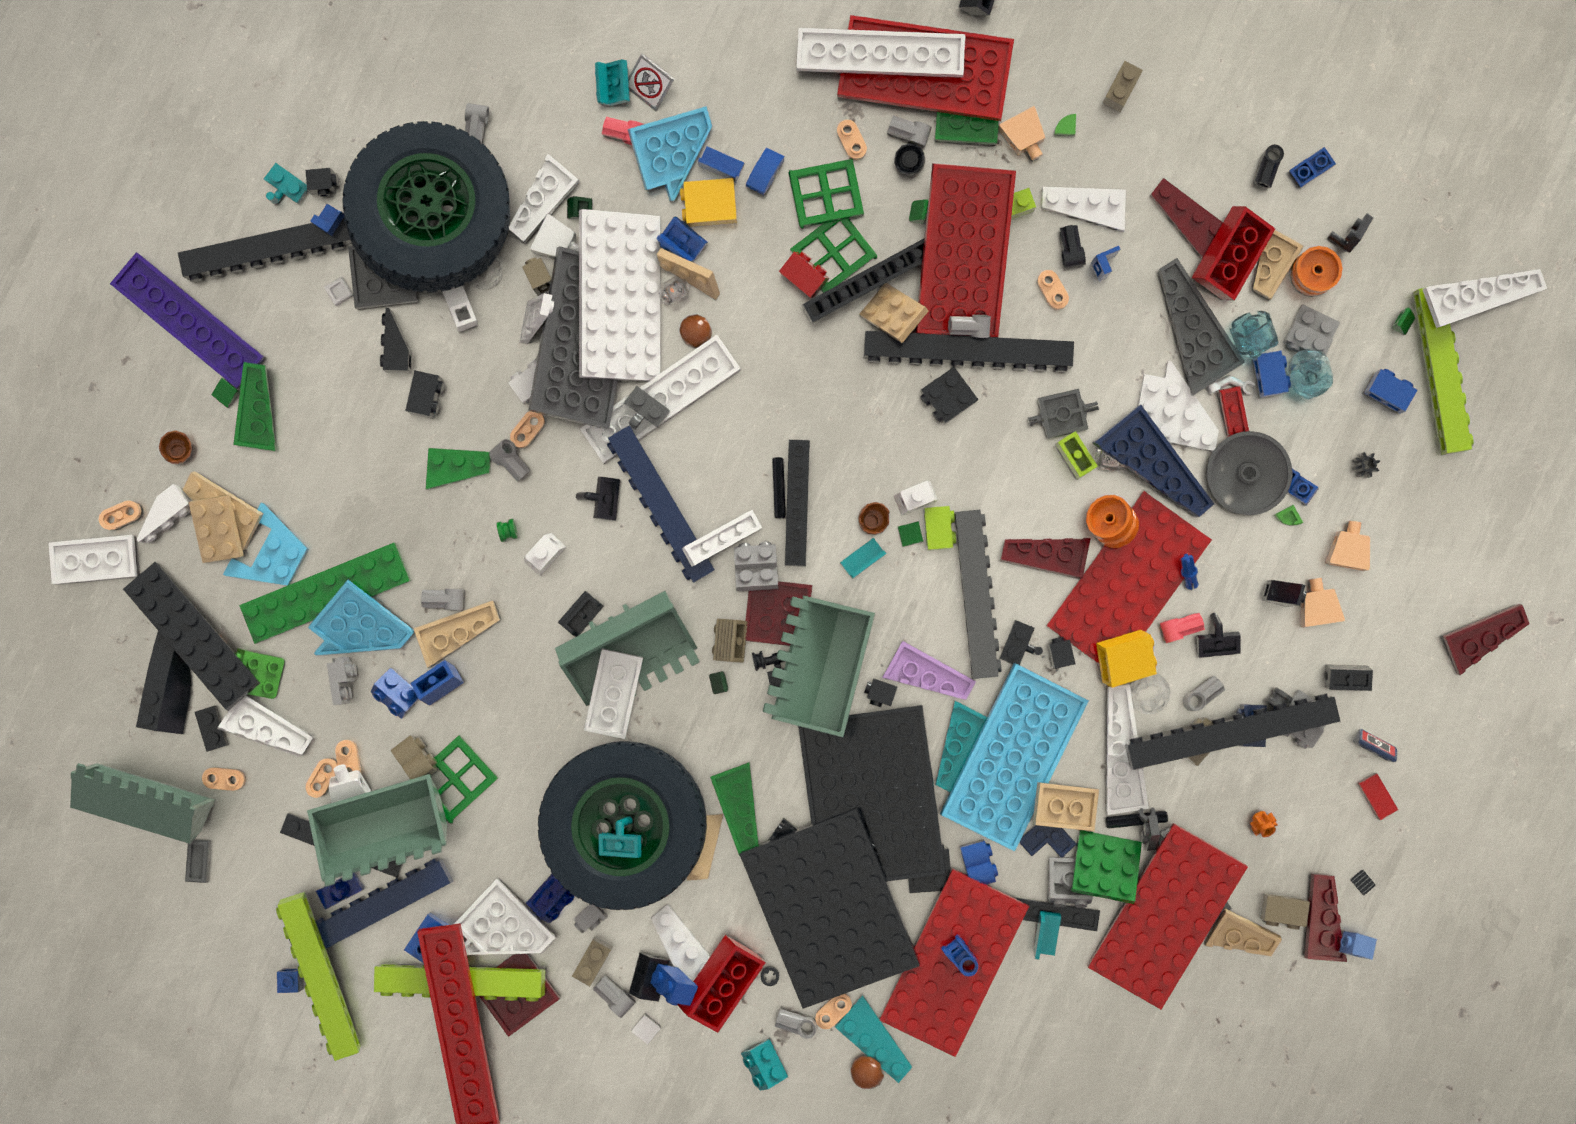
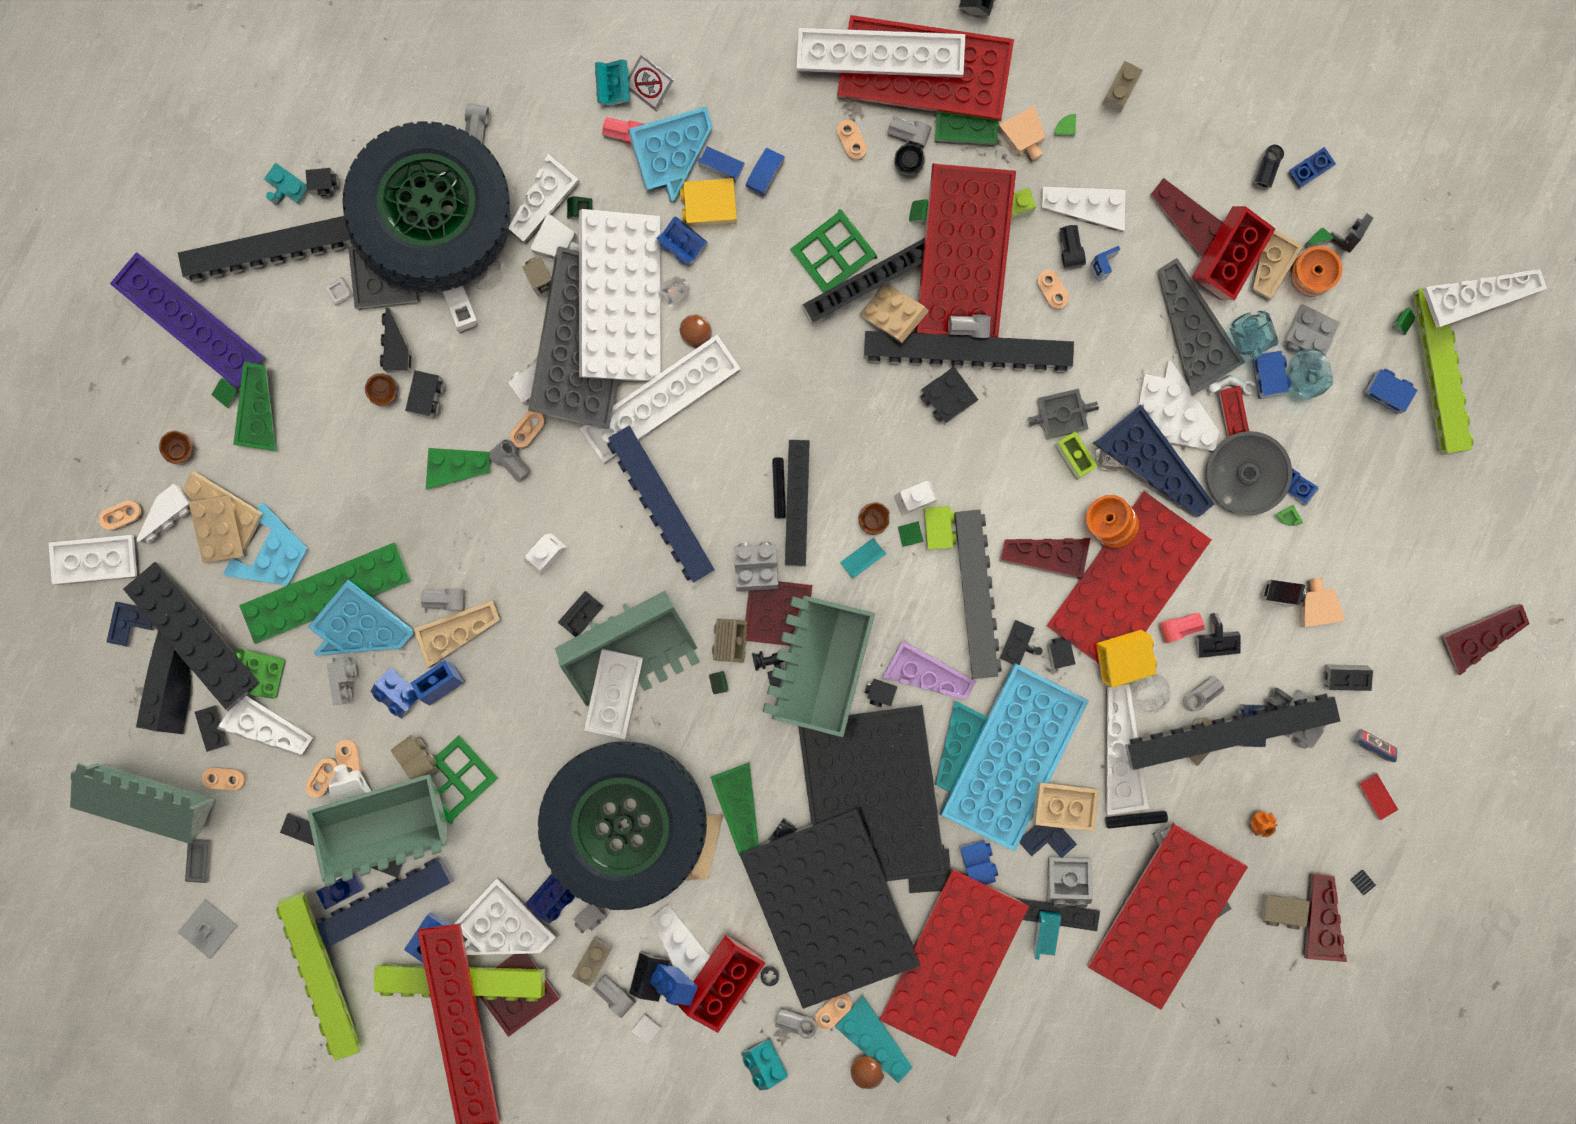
(123, 620): none -> dark blue tile
(207, 929): none -> light grey piece
(289, 981): blue brick -> none
(328, 219): blue panel -> none
(380, 389): none -> dark orange hair
(507, 530): green wheel -> none
(535, 314): white wing -> none
(605, 498): black plate -> none
(620, 844): teal plate -> none
(646, 408): dark grey plate -> none
(694, 274): tan wing -> none
(721, 538): white plate -> none
(804, 274): red brick -> none
(826, 193): green window -> none
(960, 955): blue piece -> none
(1106, 866): green plate -> none
(1151, 829): dark grey plate -> none
(1189, 571): blue axle -> none
(1242, 934): tan wing -> none
(1320, 237): none -> green slope
(1350, 549): light nougat torso -> none
(1358, 945): medium blue brick -> none
(1372, 463): black gear -> none

